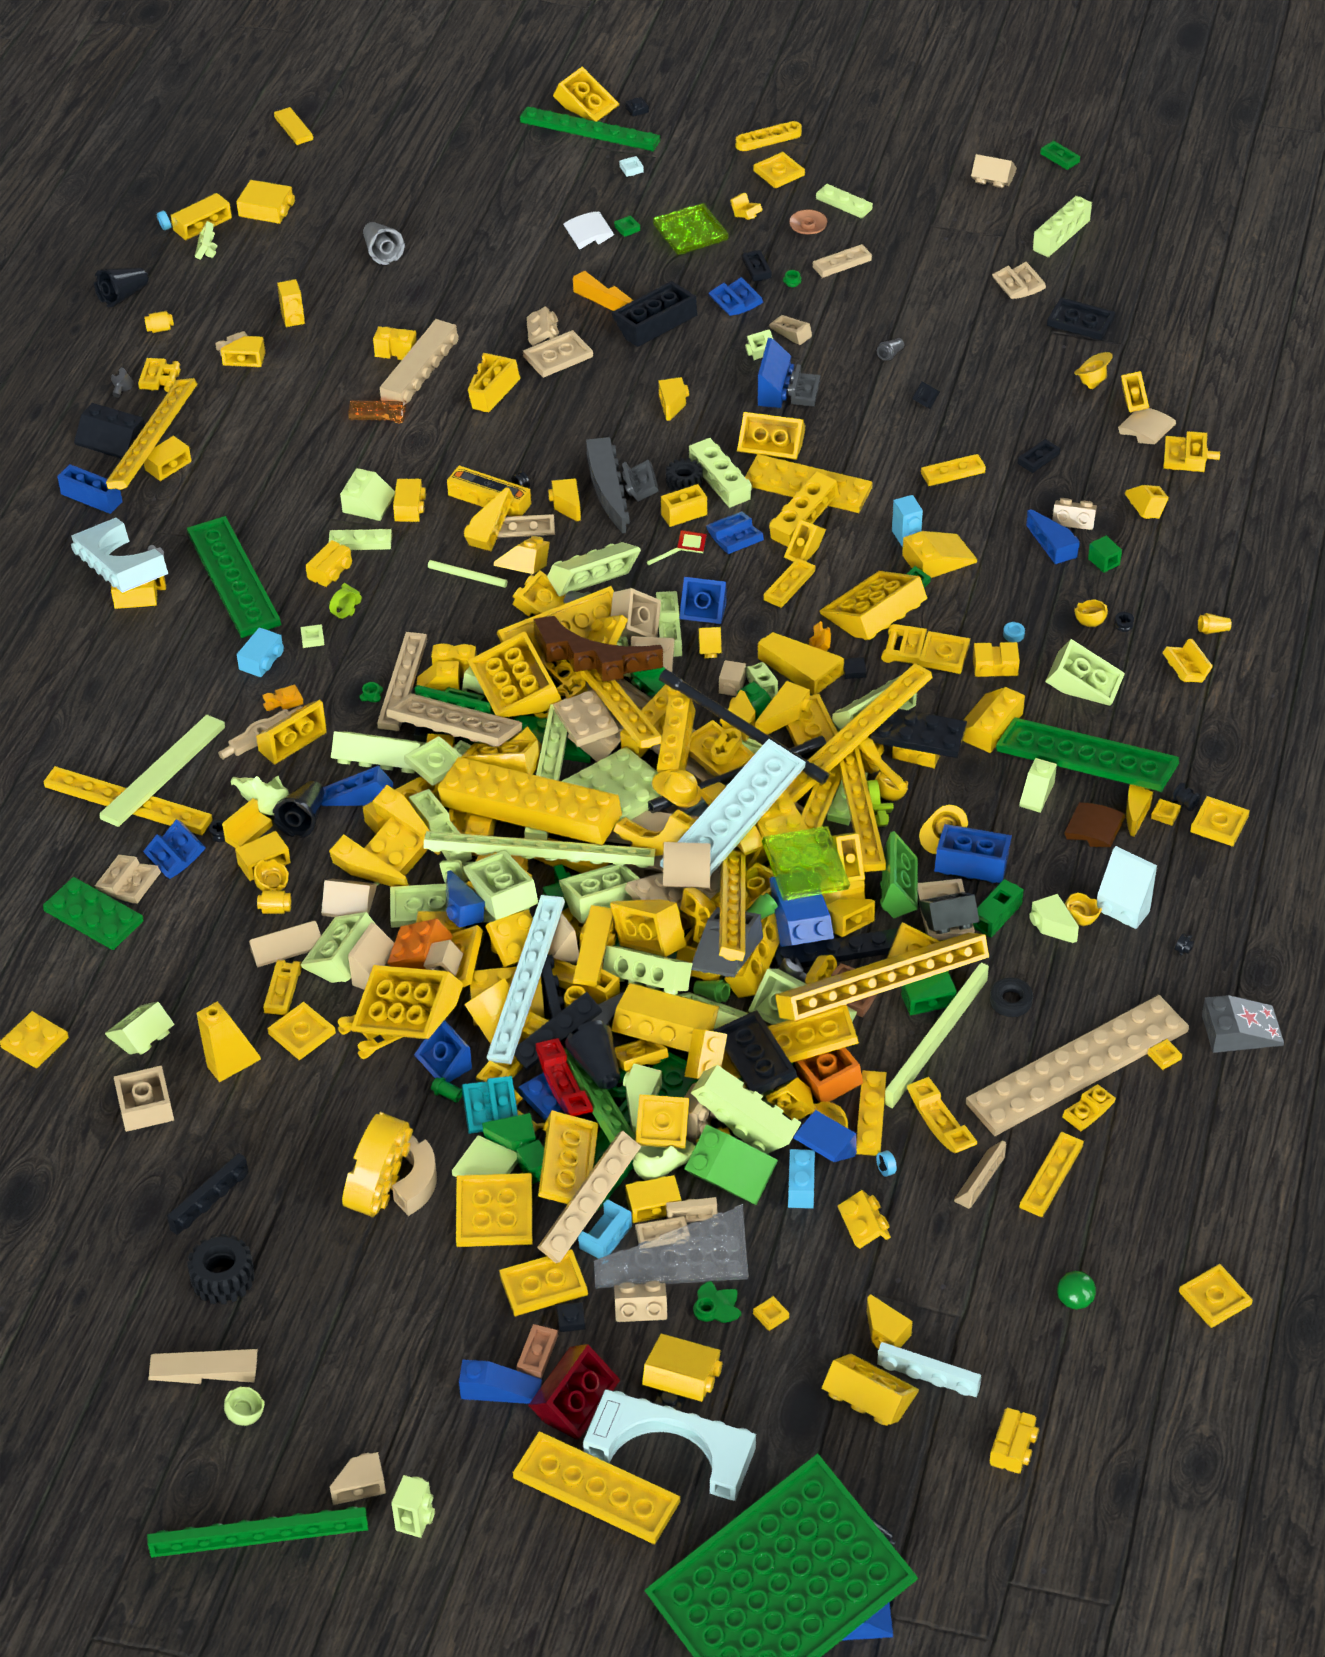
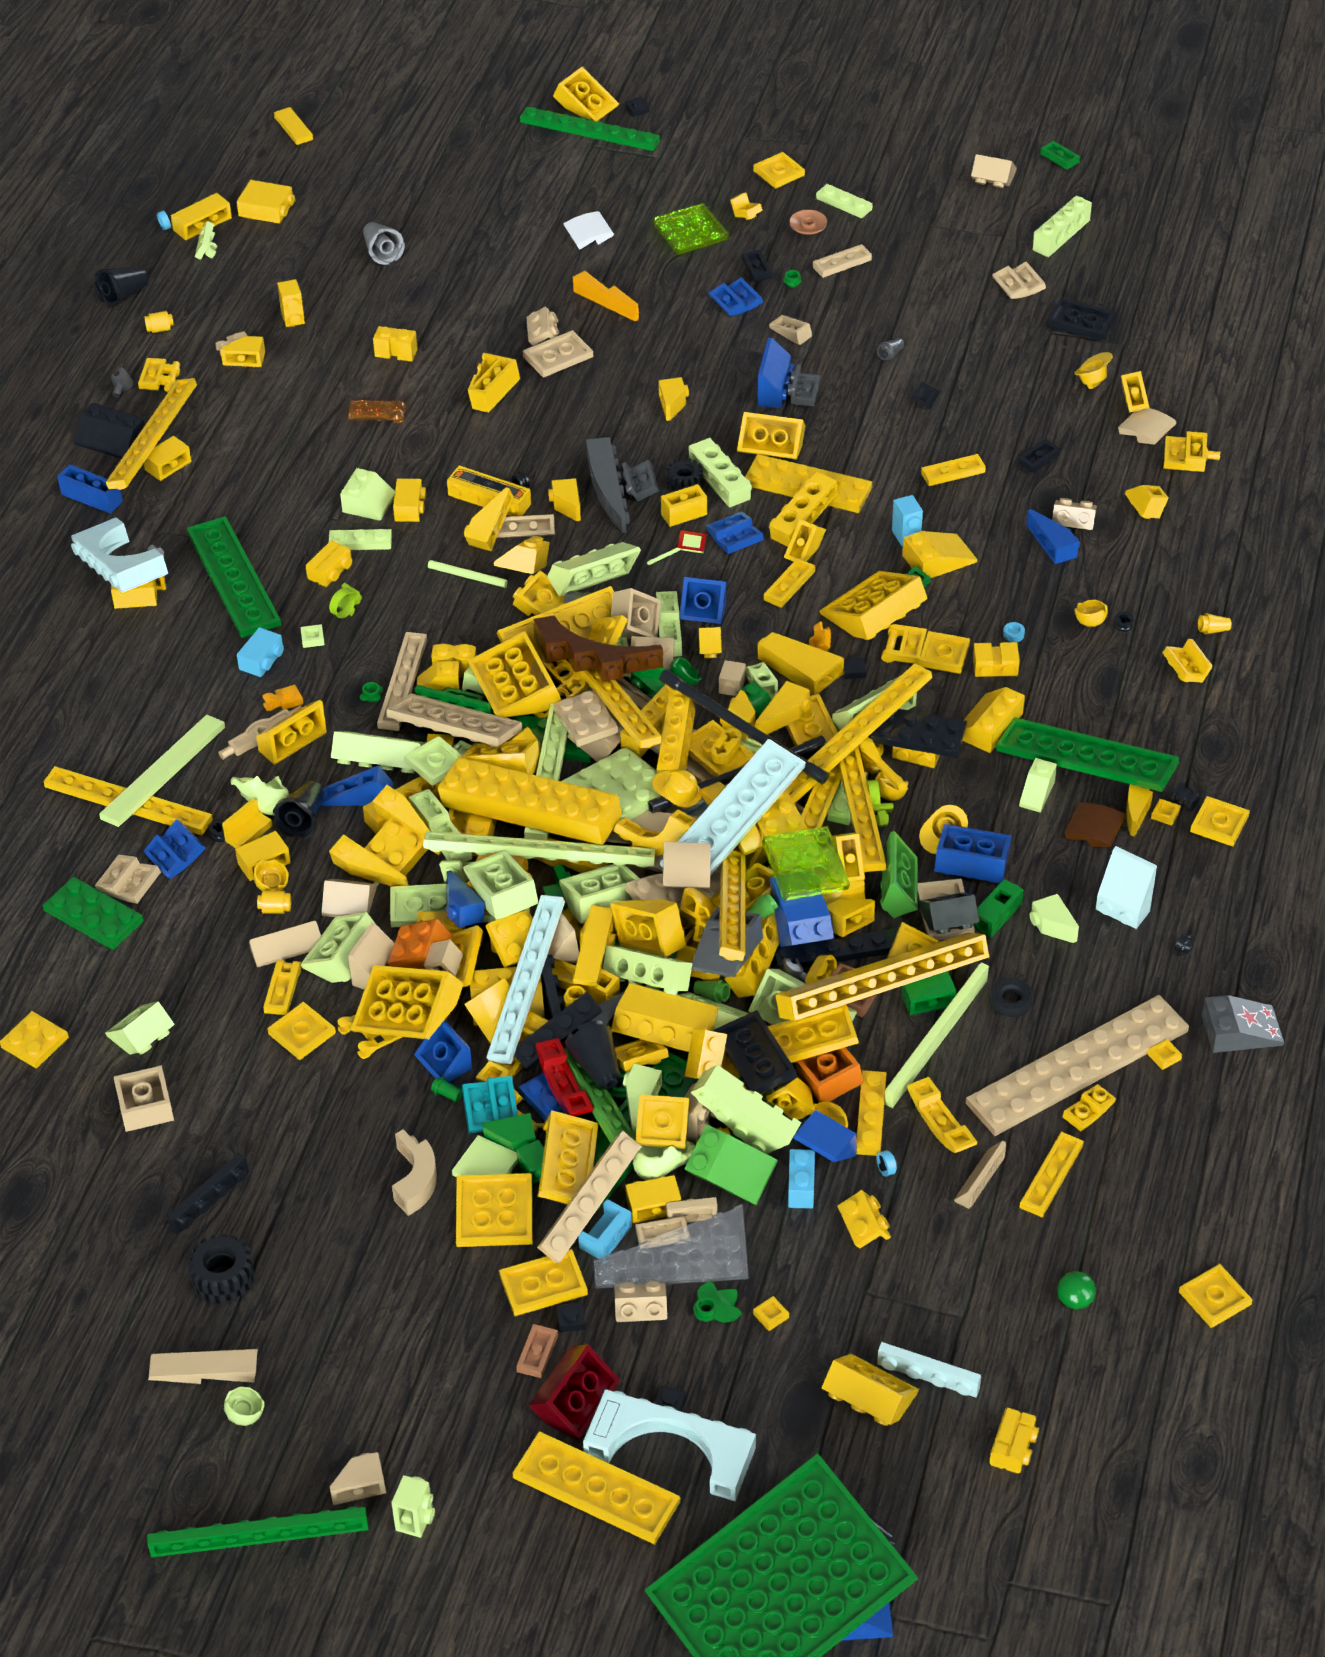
(223, 1043): yellow slope -> none
(377, 1164): yellow brick -> none
(419, 362): tan brick -> none
(496, 1383): blue slope -> none
(627, 226): green plate -> none
(631, 166): light aqua plate -> none
(655, 313): black slope -> none
(682, 1367): yellow brick -> none
(684, 670): none -> green hair
(757, 344): yellowish green brick -> none
(785, 132): yellow beam -> none
(887, 1324): yellow slope -> none
(1082, 908): yellow hair -> none
(1084, 674): yellowish green slope -> none
(1104, 554): green brick -> none

